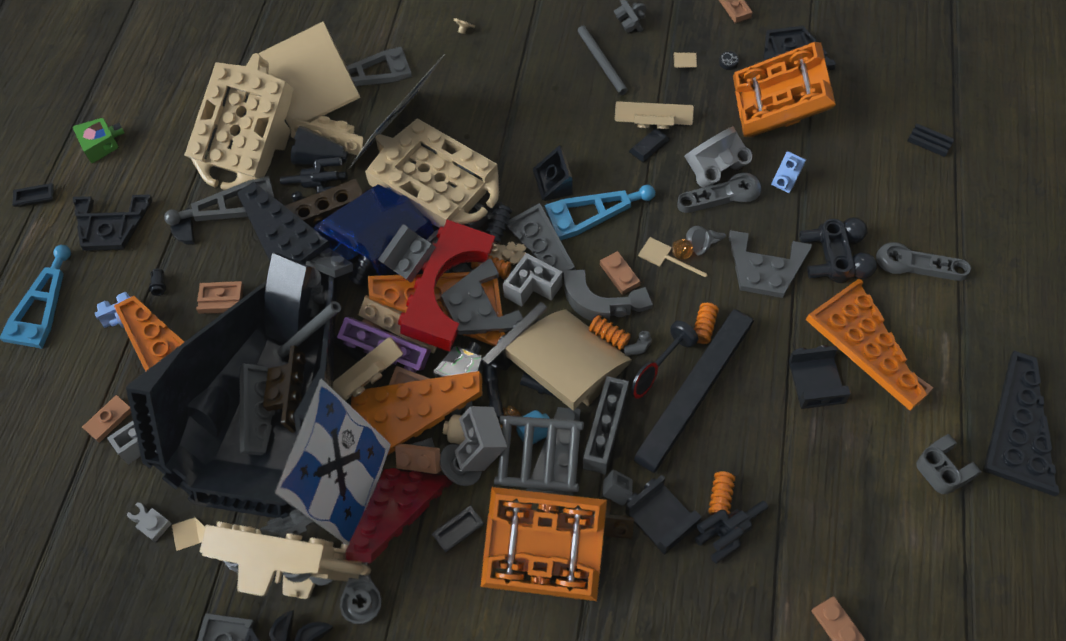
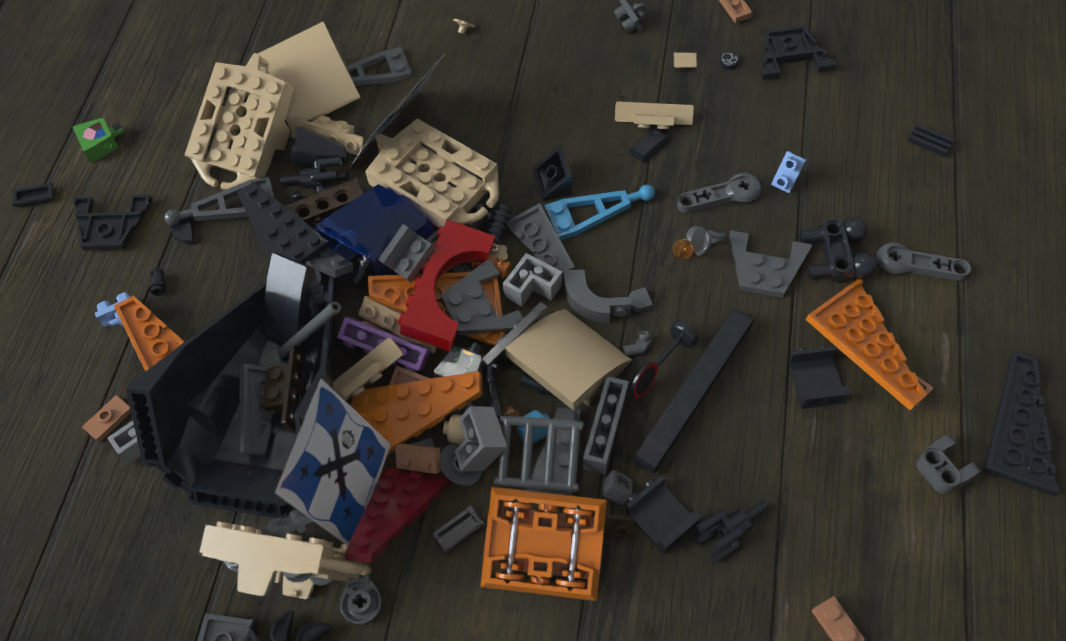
(34, 334): dark azure plate -> none
(150, 522): light grey plate -> none
(188, 533): tan sticker -> none
(218, 296): nougat plate -> none
(514, 253): tan plant -> none
(602, 60): dark grey piece -> none
(609, 332): orange piece -> none
(620, 273): nougat plate -> none
(657, 252): tan piece -> none
(705, 322): orange piece -> none
(717, 155): light grey piece -> none
(722, 492): orange piece -> none
(783, 90): orange piece -> none

